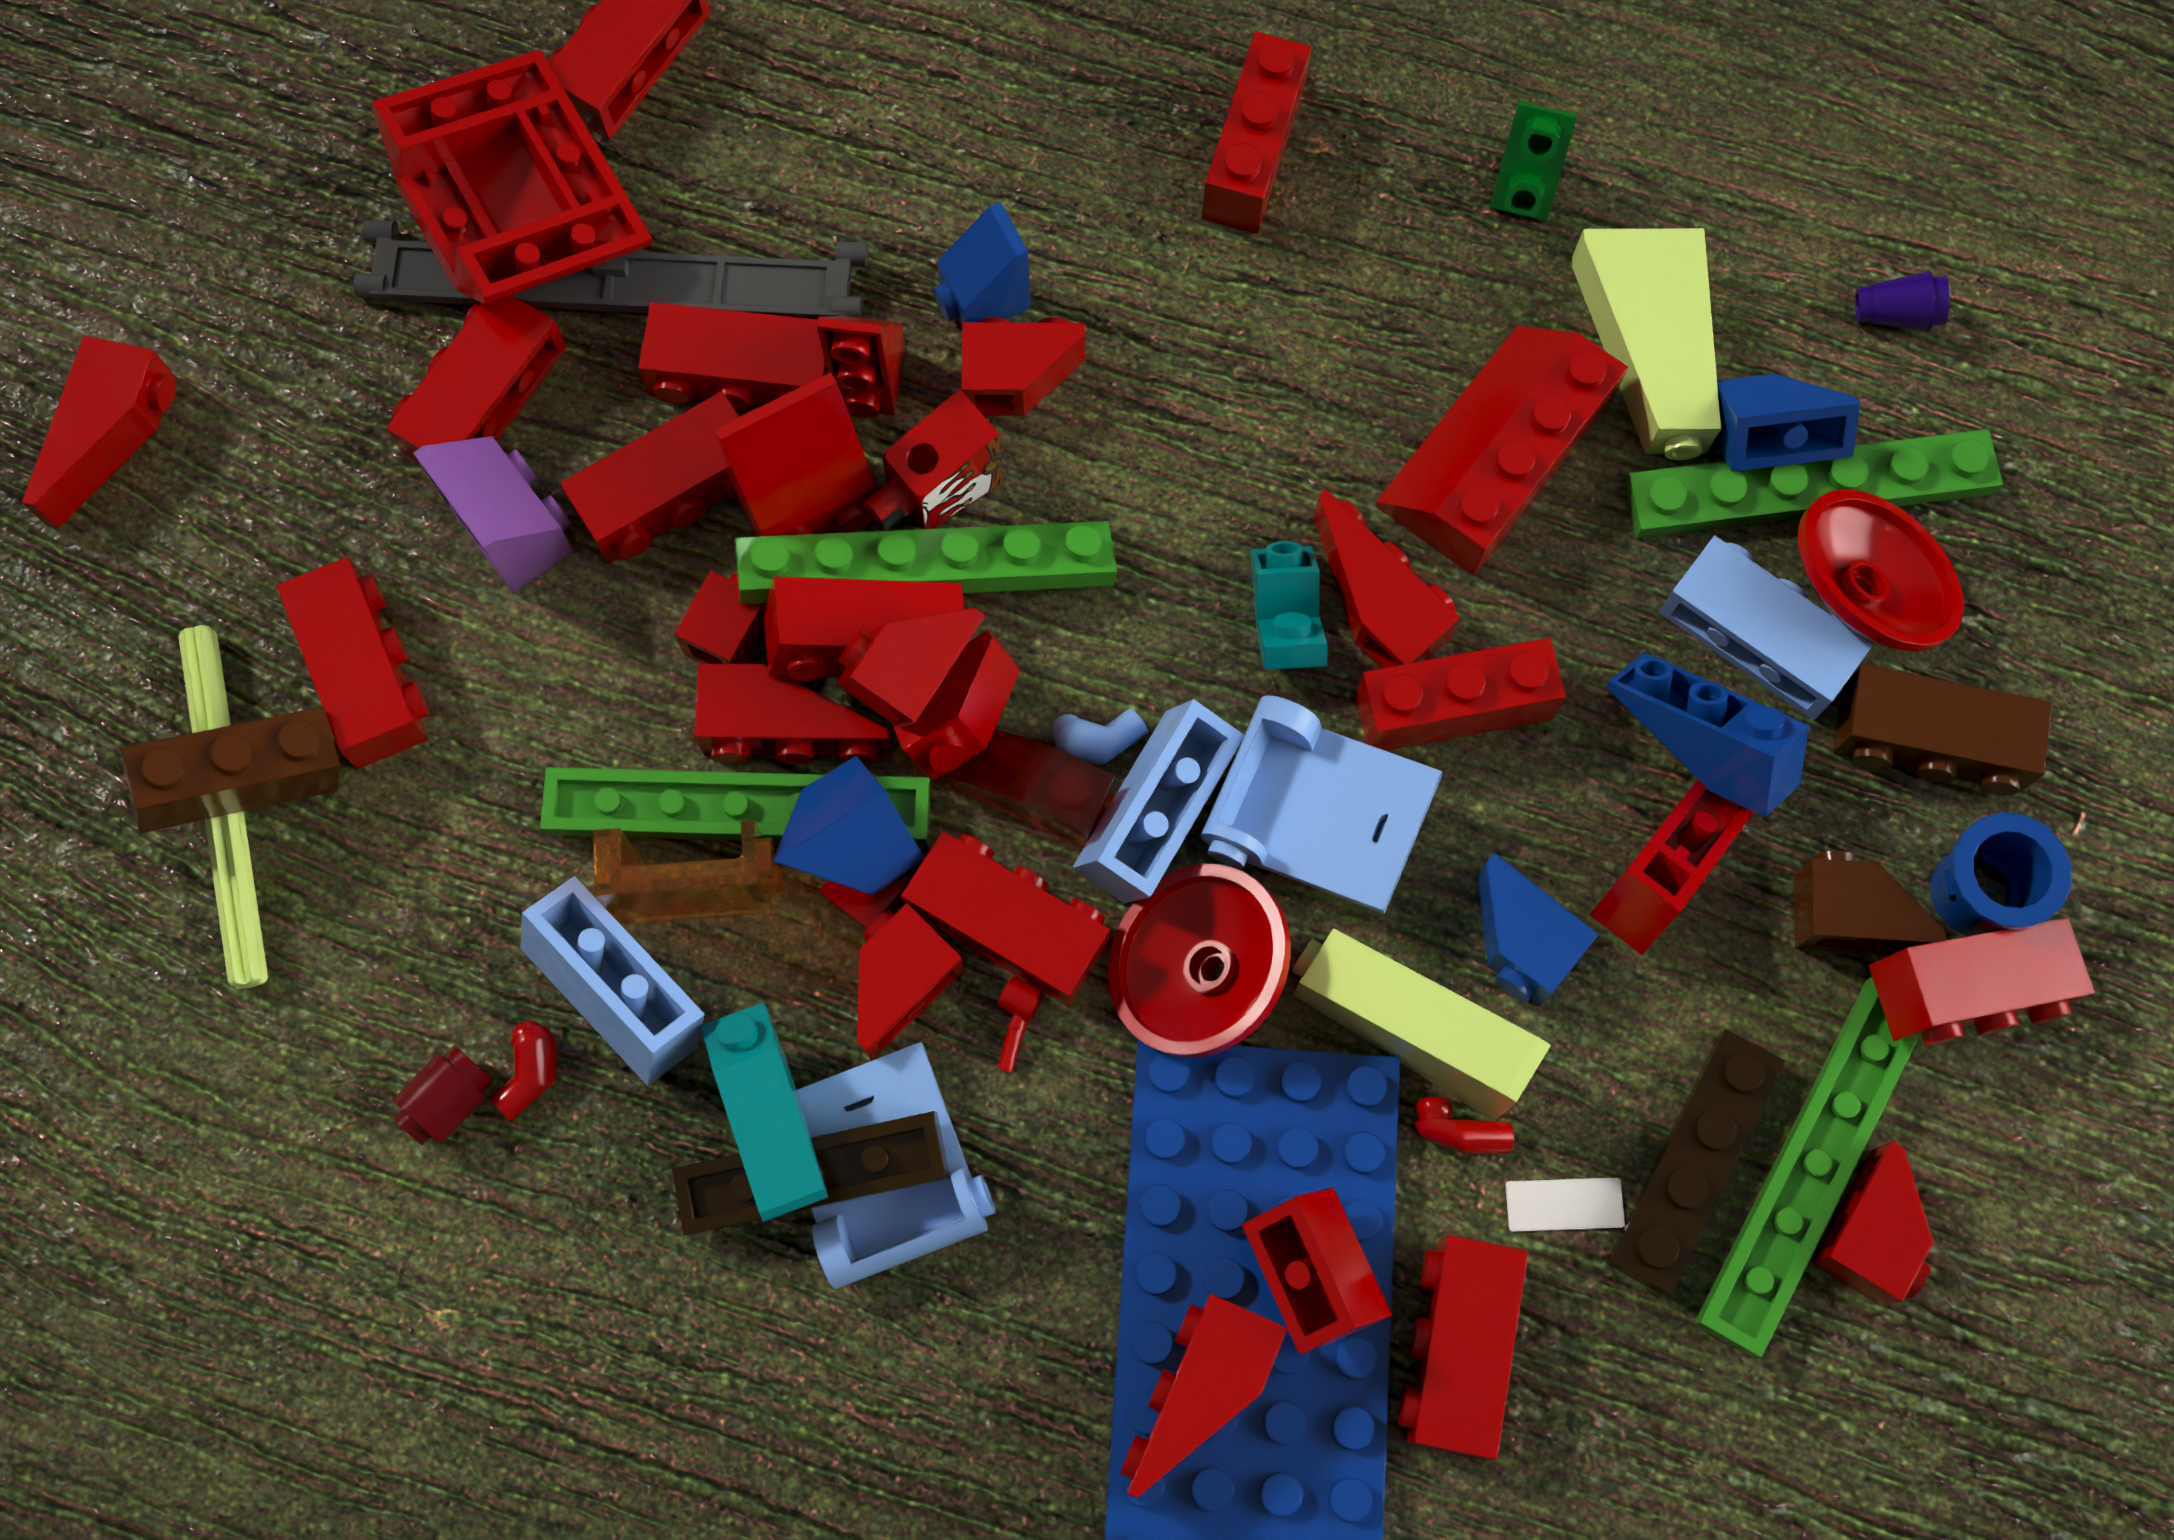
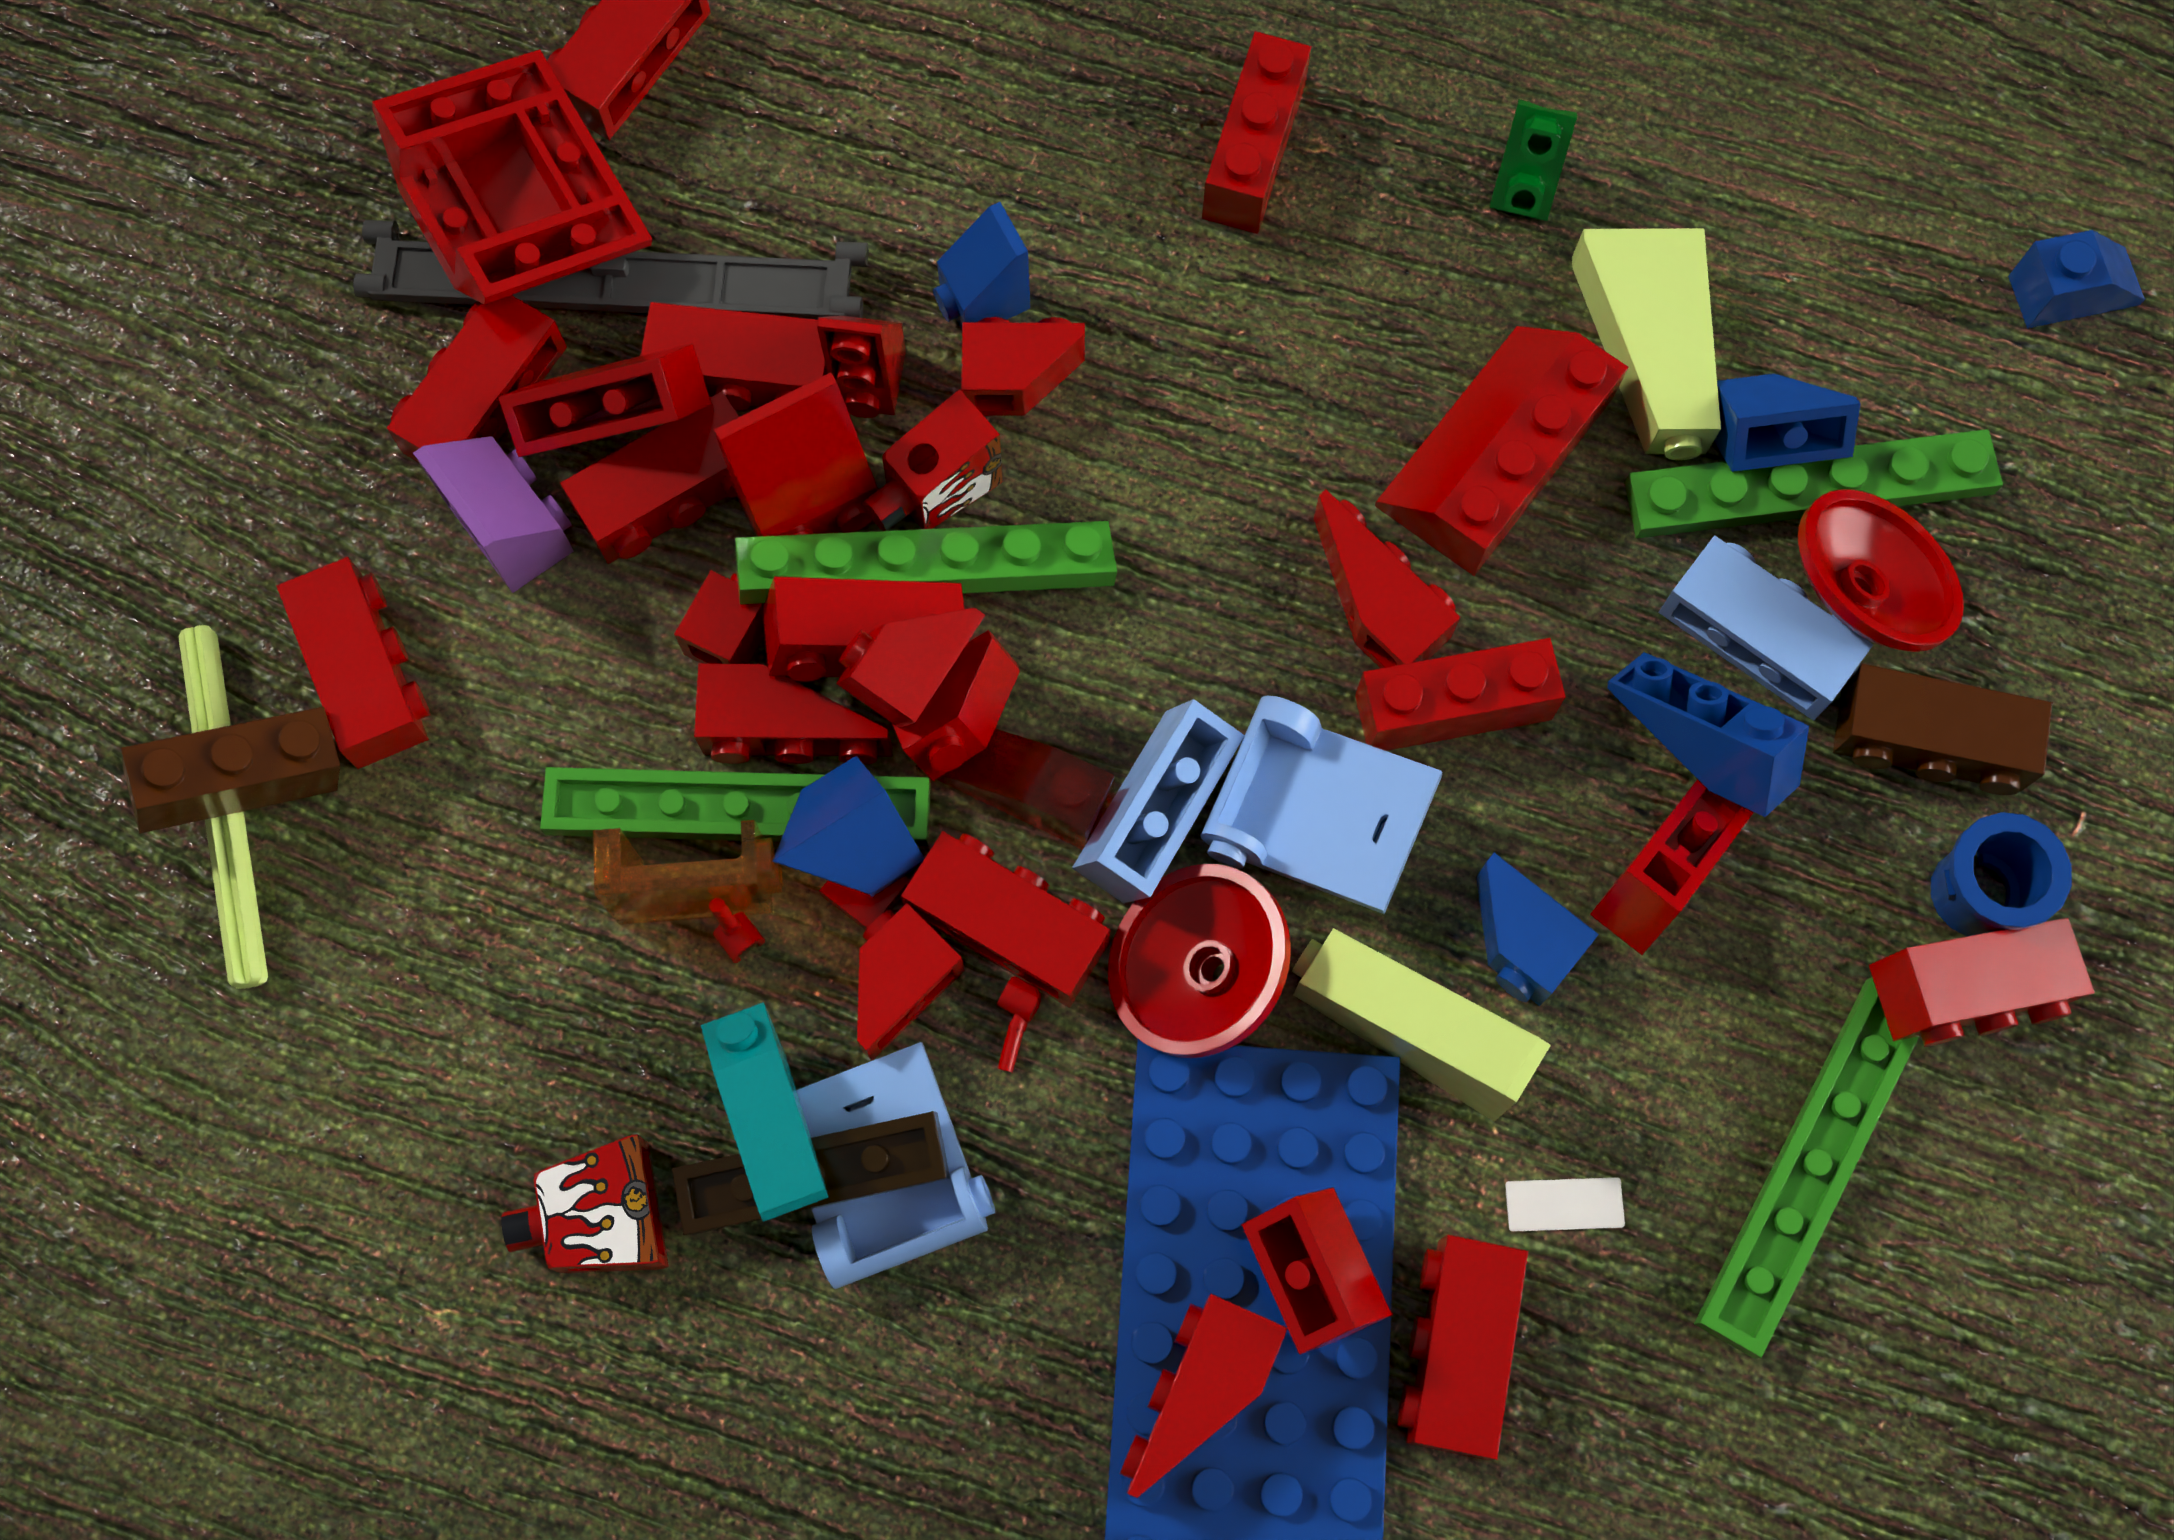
(100, 421): red slope -> none
(441, 1096): dark red brick -> none
(534, 1069): red arm -> none
(594, 1212): none -> torso
(605, 400): none -> red brick
(611, 980): light blue brick -> none
(734, 930): none -> red hand
(1094, 741): light blue arm -> none
(1288, 606): teal slope -> none
(1461, 1135): red arm -> none
(1695, 1163): dark brown plate -> none
(1857, 908): reddish brown slope -> none
(1879, 1231): red slope -> none
(1904, 302): dark purple cone -> none
(2074, 279): none -> blue slope

